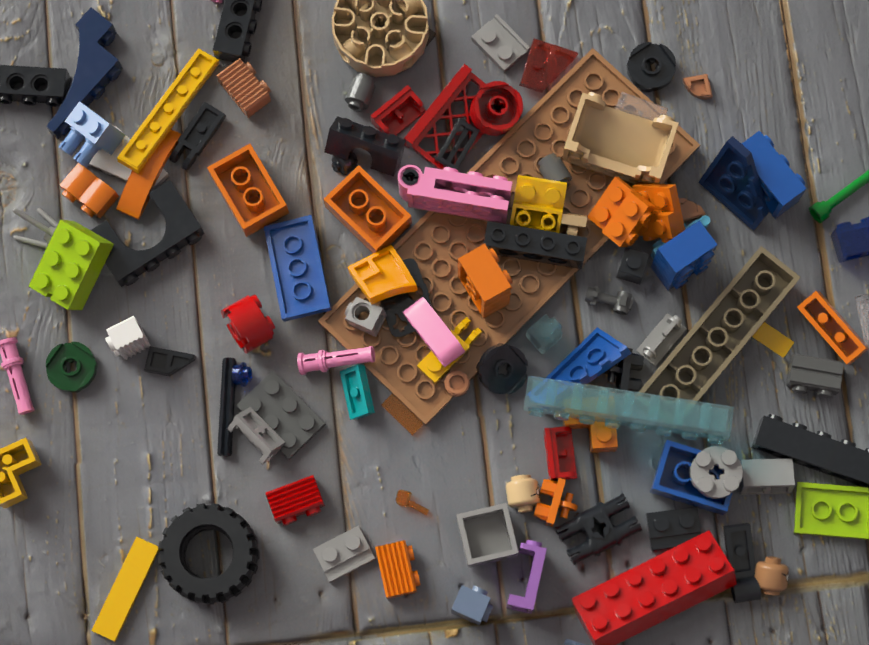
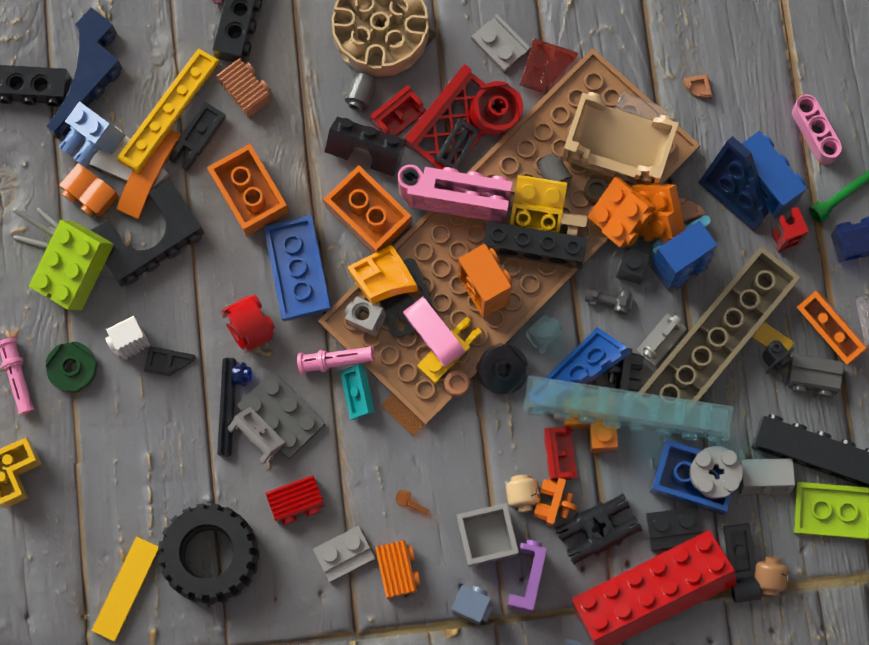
(344, 166): black piece -> none
(594, 189): none -> dark brown tile
(652, 53): black plate -> none
(776, 356): none -> black hinge
(793, 231): none -> red hinge
(816, 118): none -> bright pink beam

